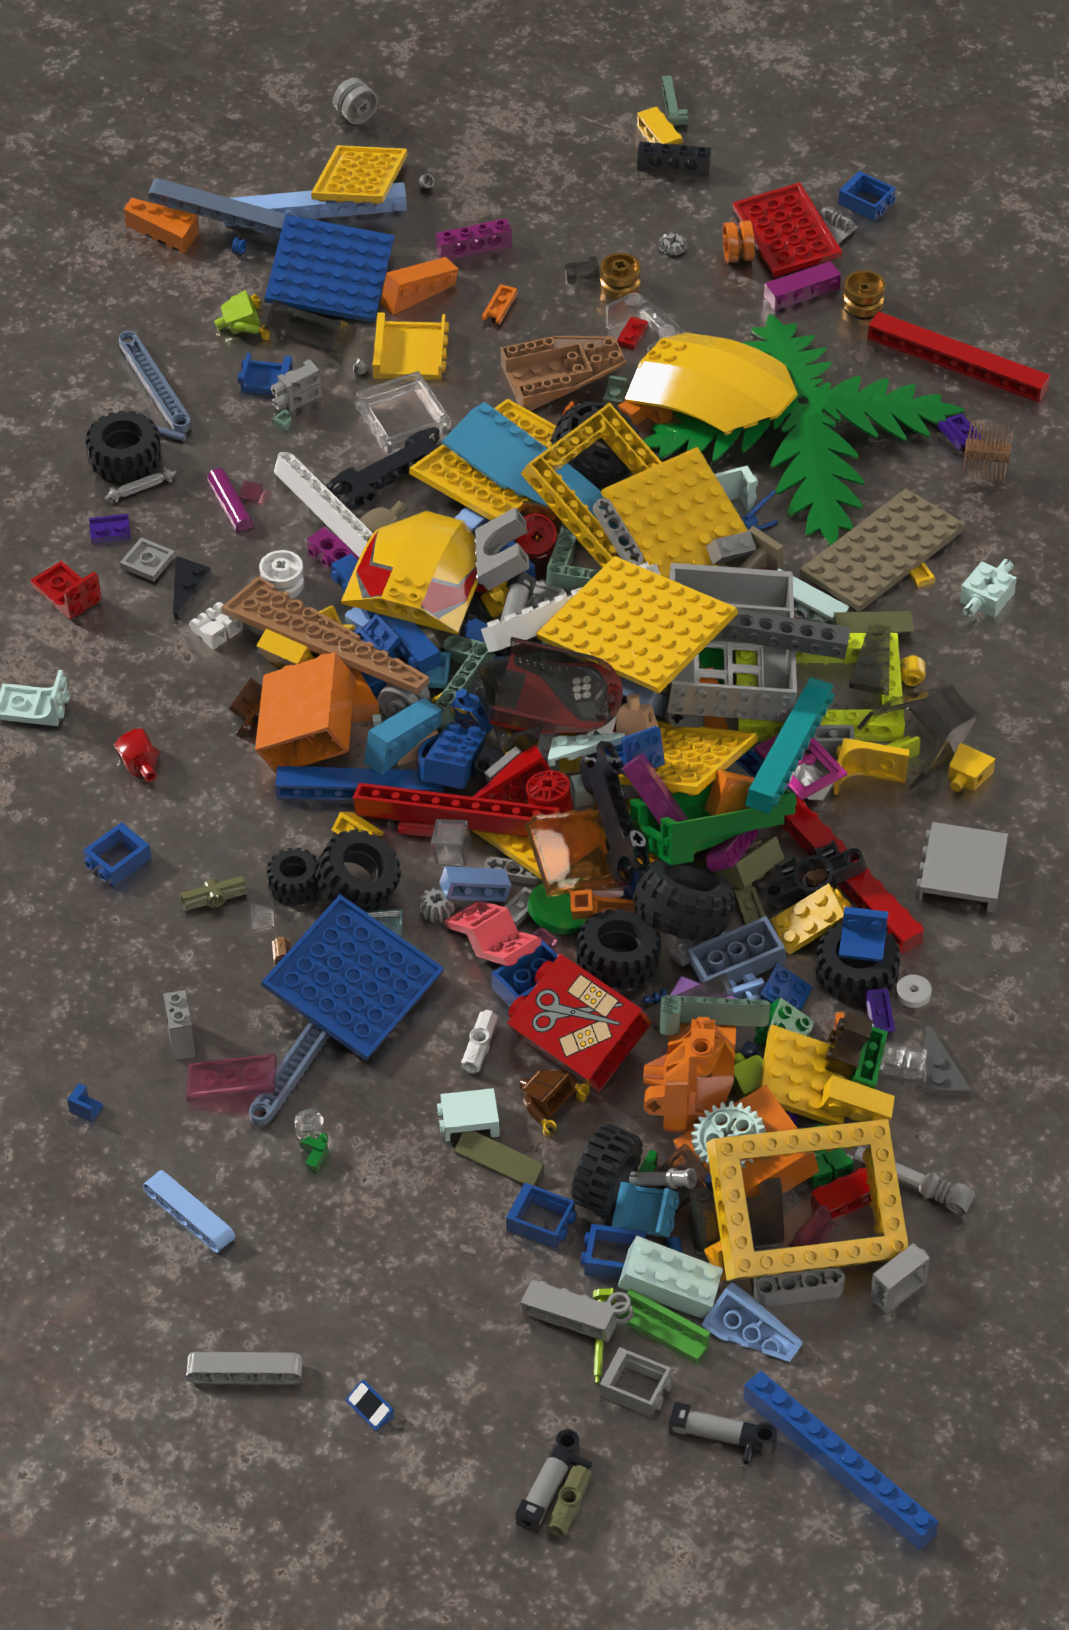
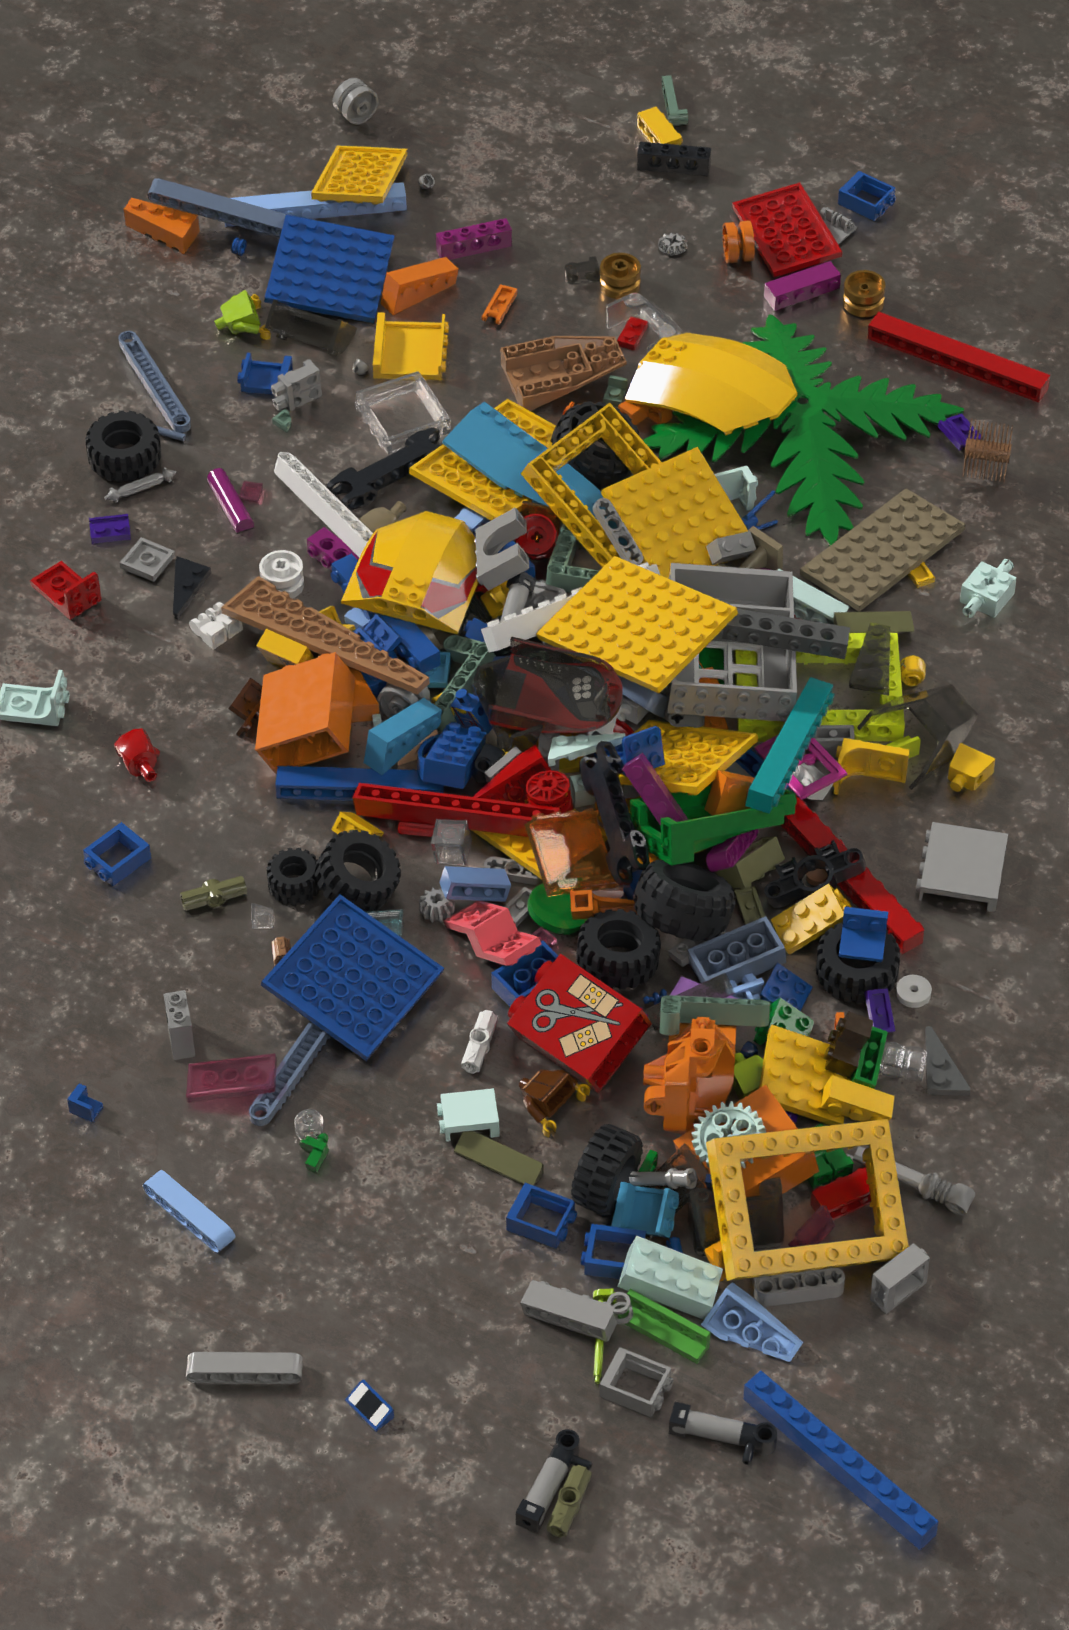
(635, 716): light nougat torso -> none

